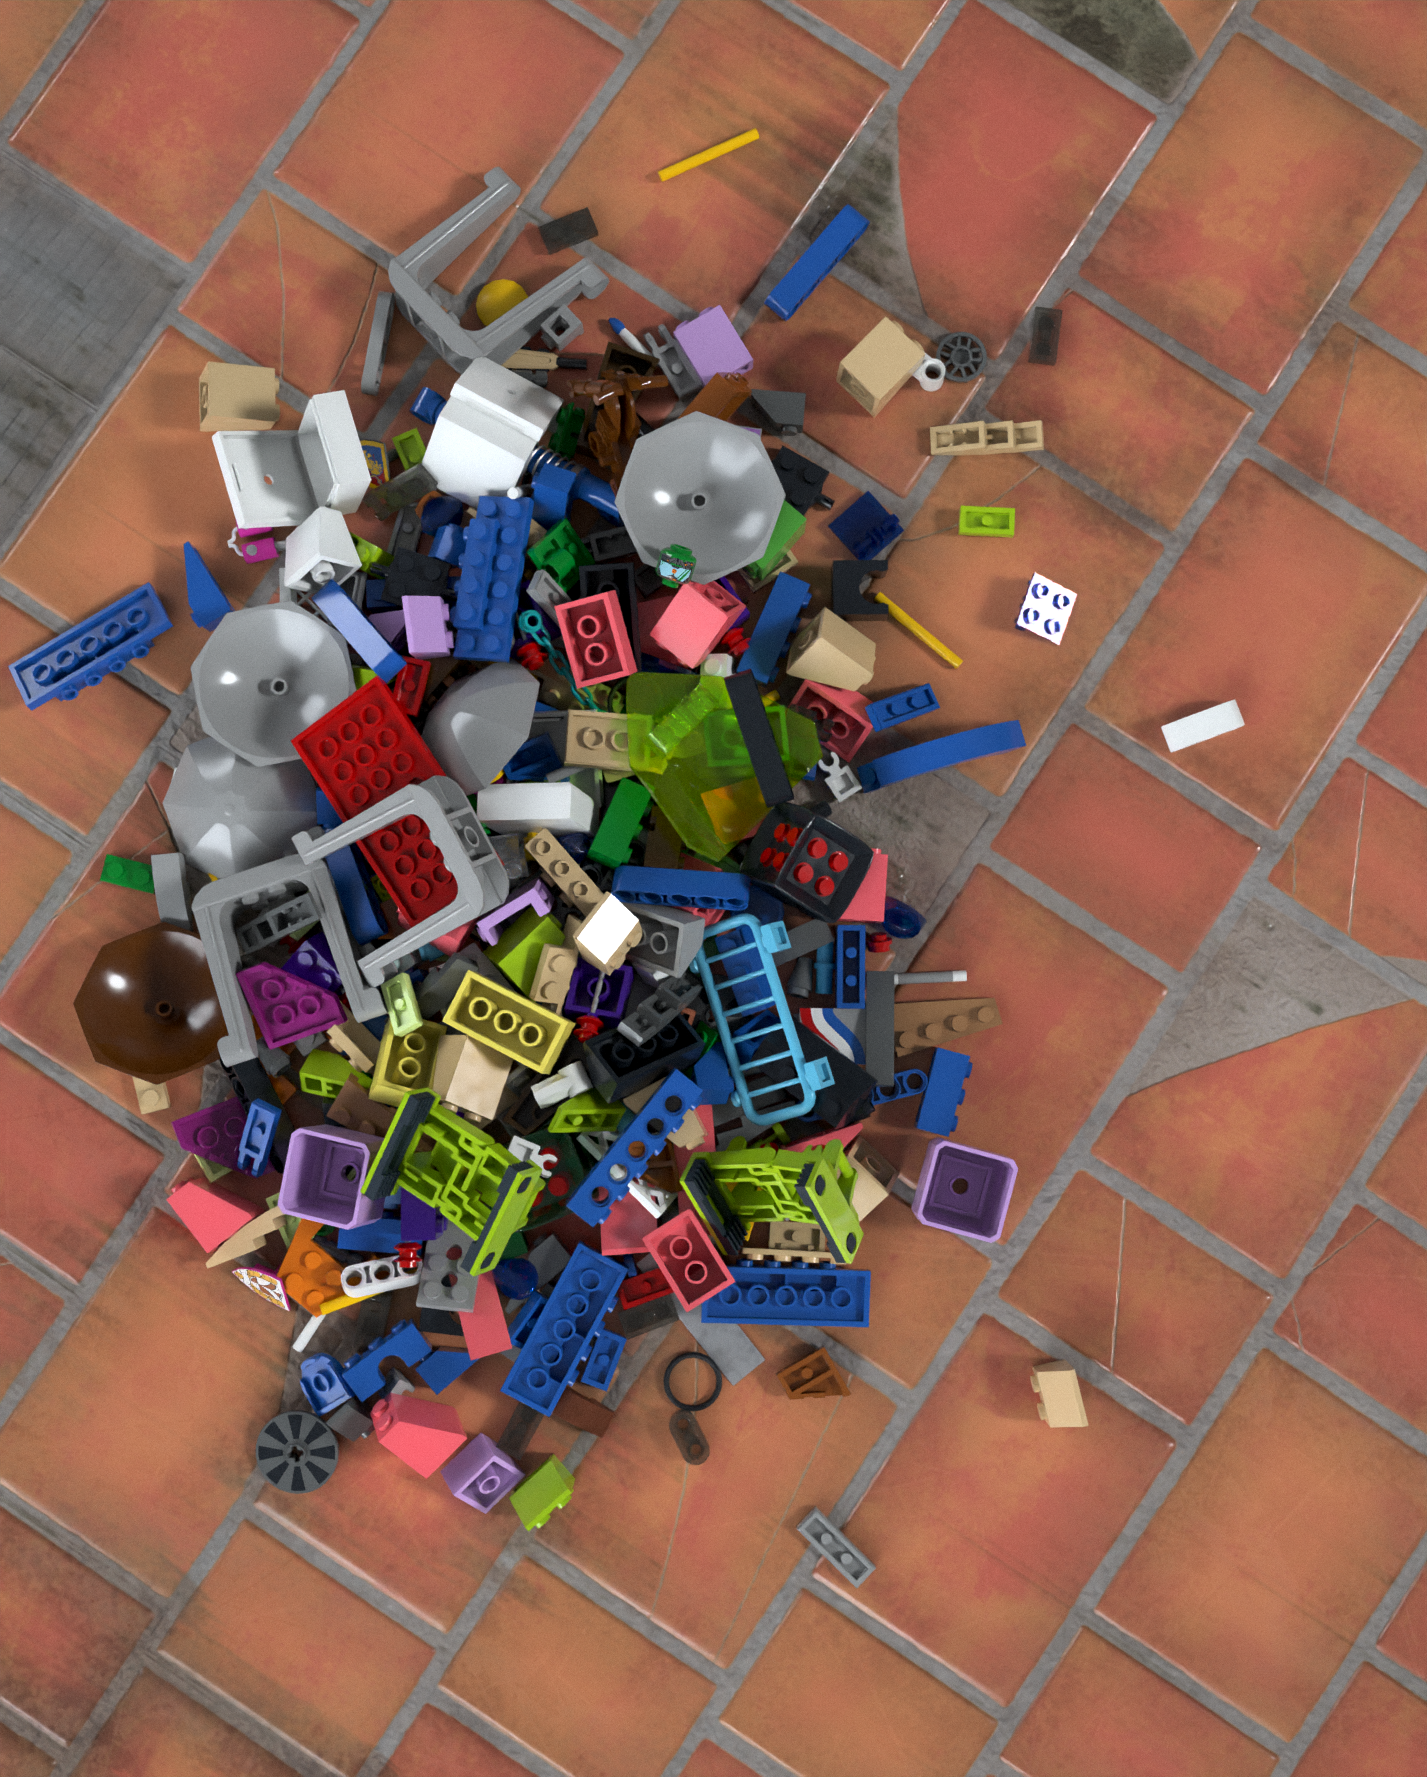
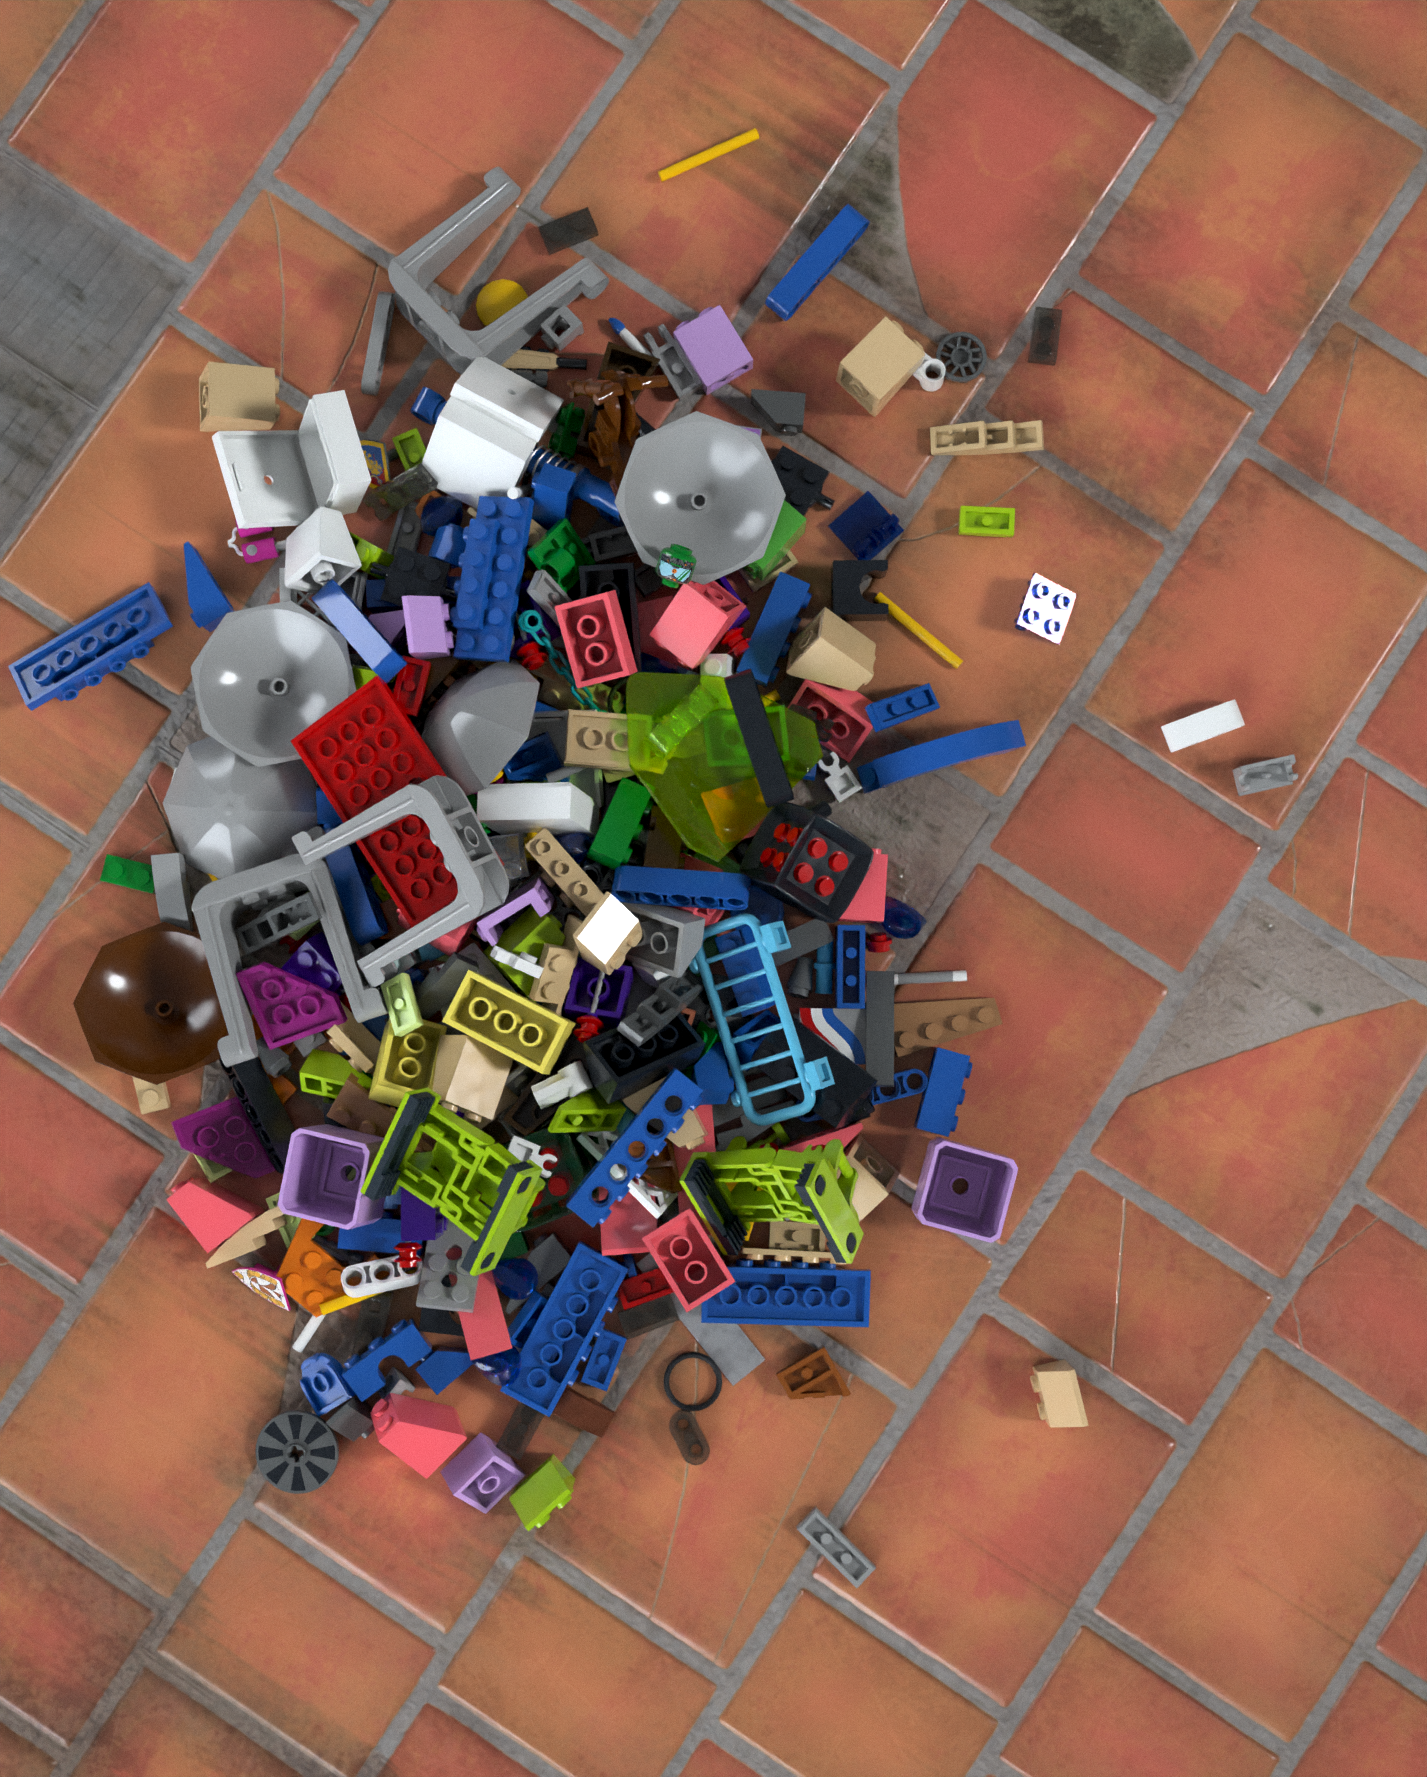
(258, 1136): blue hinge -> none
(500, 1367): none -> clear blue piece
(524, 962): none -> white plate
(720, 396): dark orange window -> none
(1265, 775): none -> light grey hinge

